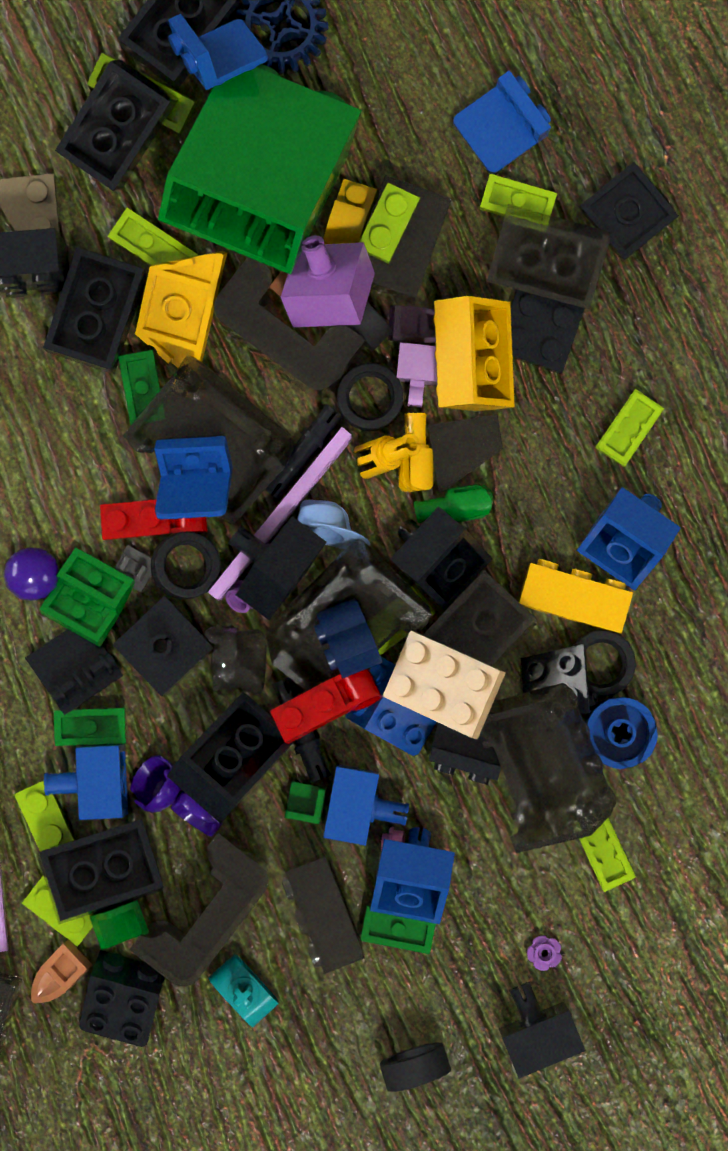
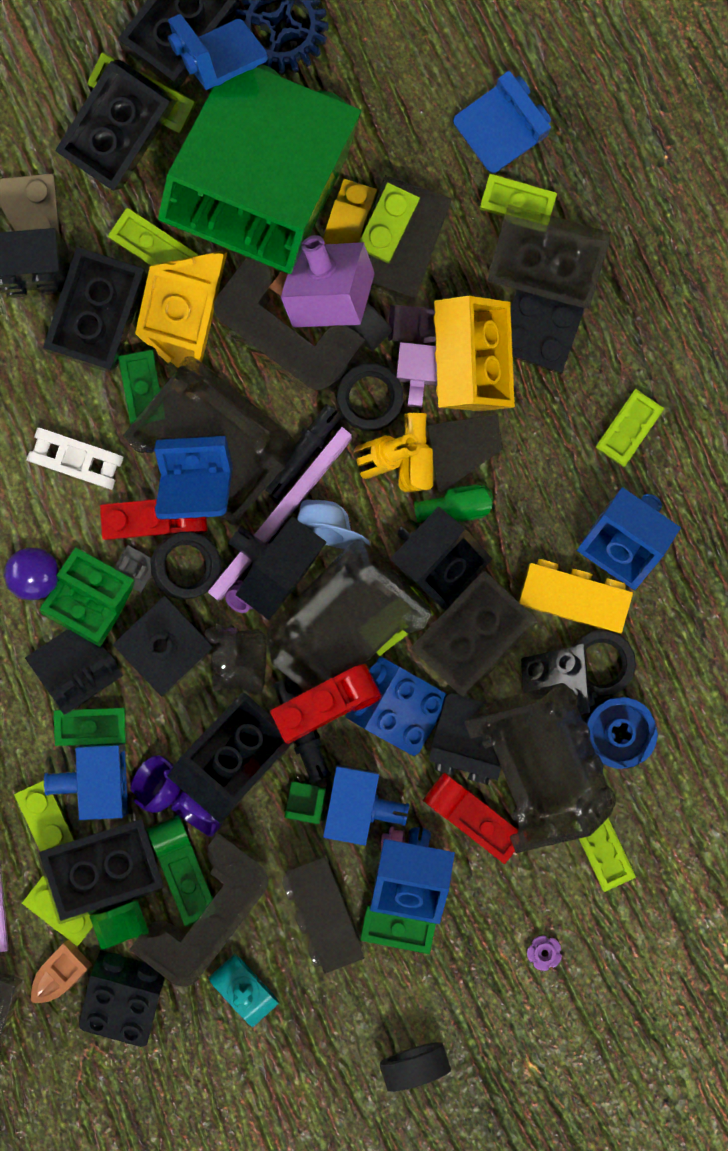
(74, 458): none -> white plate
(180, 868): none -> green plate
(348, 638): dark blue brick -> none
(444, 684): tan plate -> none
(472, 817): none -> red plate
(539, 1035): black brick -> none
(629, 210): black plate -> none

